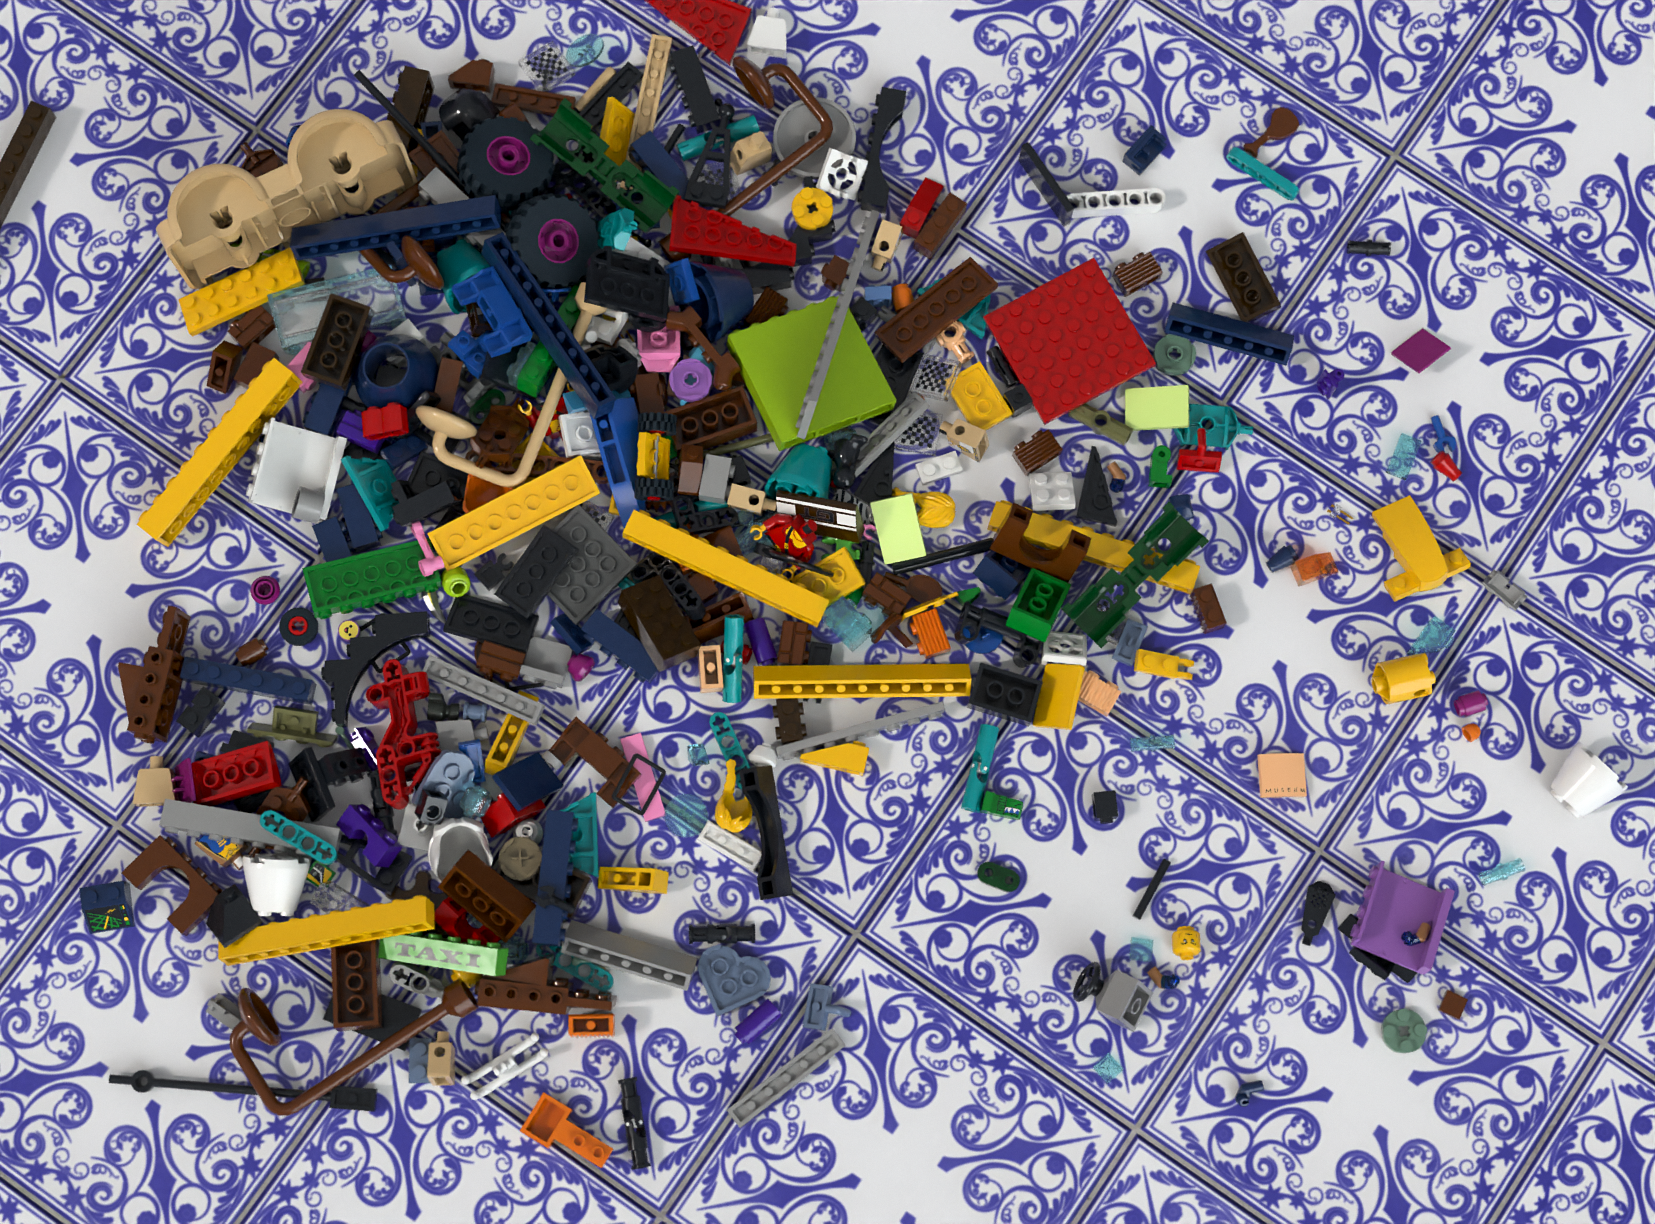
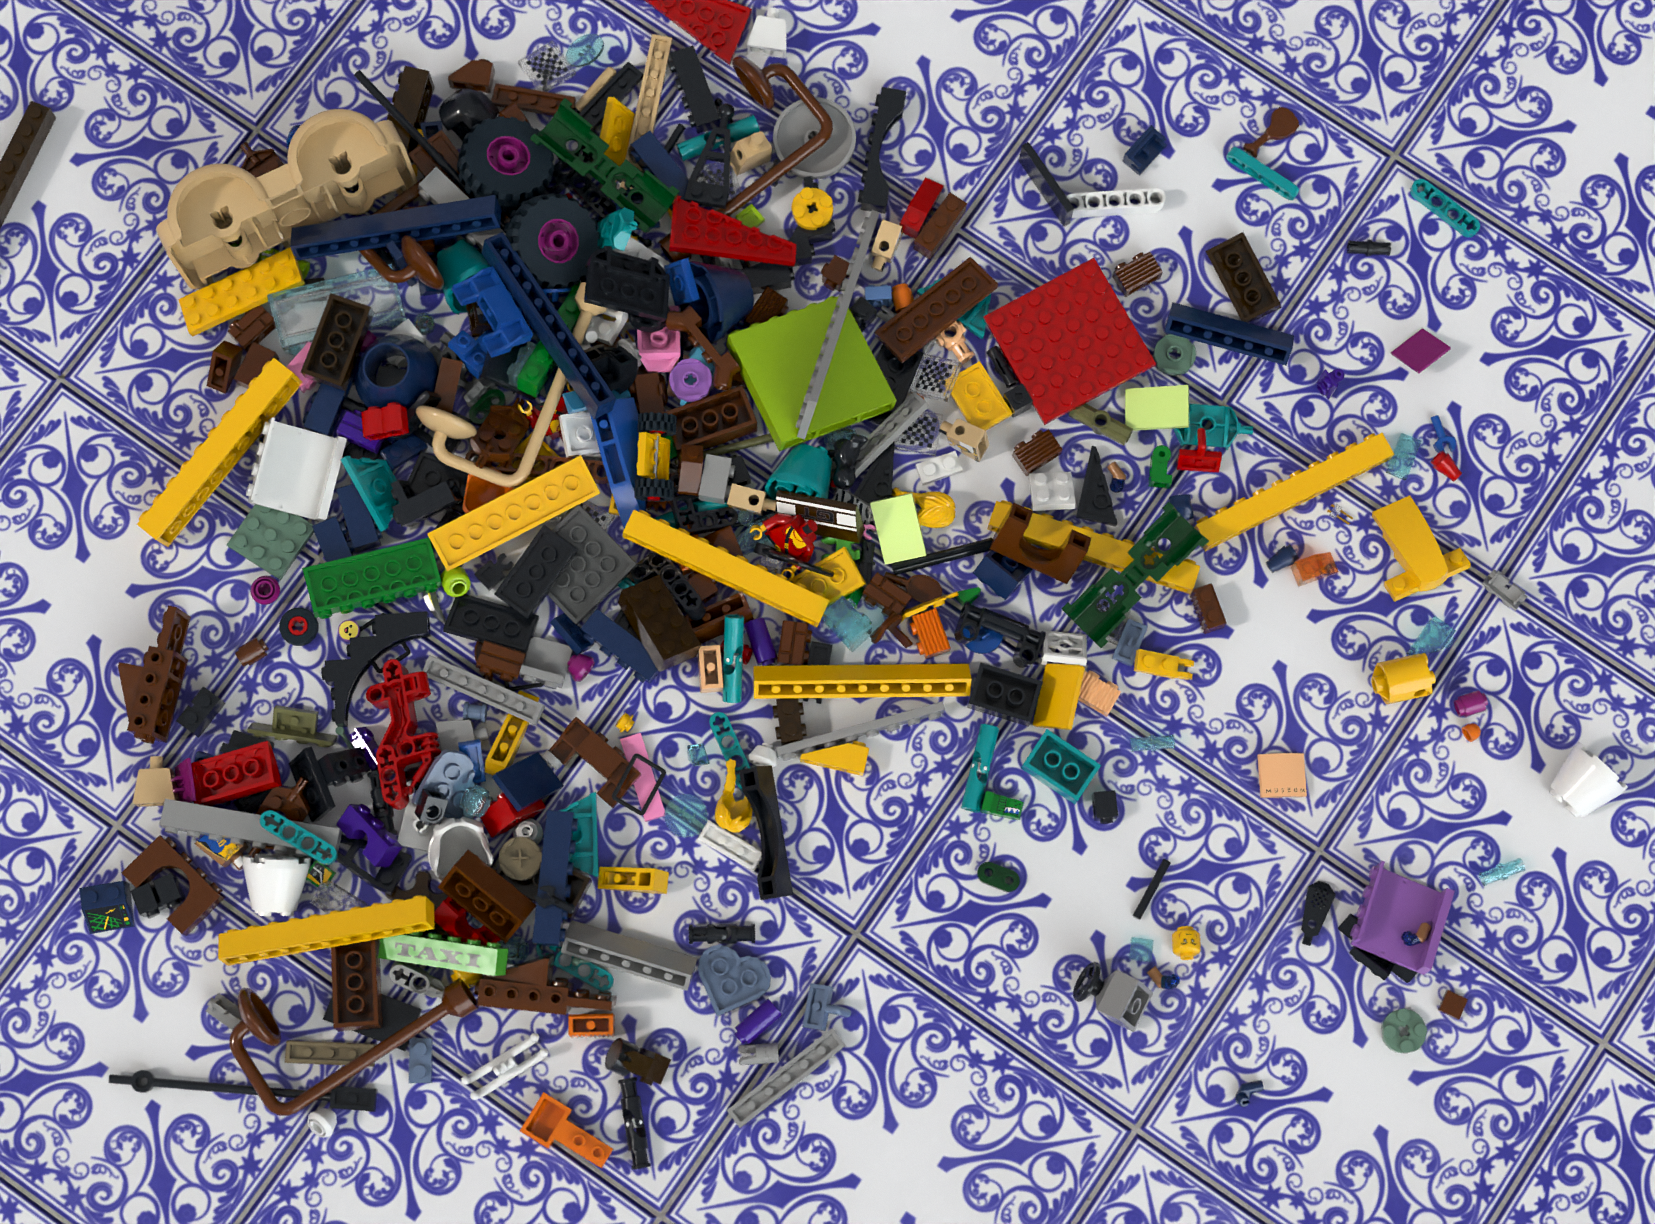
(156, 897): none -> black piece
(231, 916): black slope -> none
(248, 680): dark blue brick -> none
(271, 539): none -> sand green plate
(308, 505): light grey piece -> none
(322, 1122): none -> white cone
(324, 1052): none -> dark tan tile
(424, 323): none -> clear light blue tile
(430, 563): bright pink brick -> none
(439, 710): pearl dark grey piece -> none
(441, 1069): tan torso -> none
(624, 1058): none -> dark brown piece
(625, 722): none -> yellow plate
(750, 217): none -> lime plate
(764, 1053): none -> light grey hinge
(850, 192): white piece -> none
(1038, 605): green brick -> none
(1060, 766): none -> teal brick
(1108, 1068): clear light blue slope -> none
(1295, 490): none -> yellow brick
(1442, 211): none -> teal beam

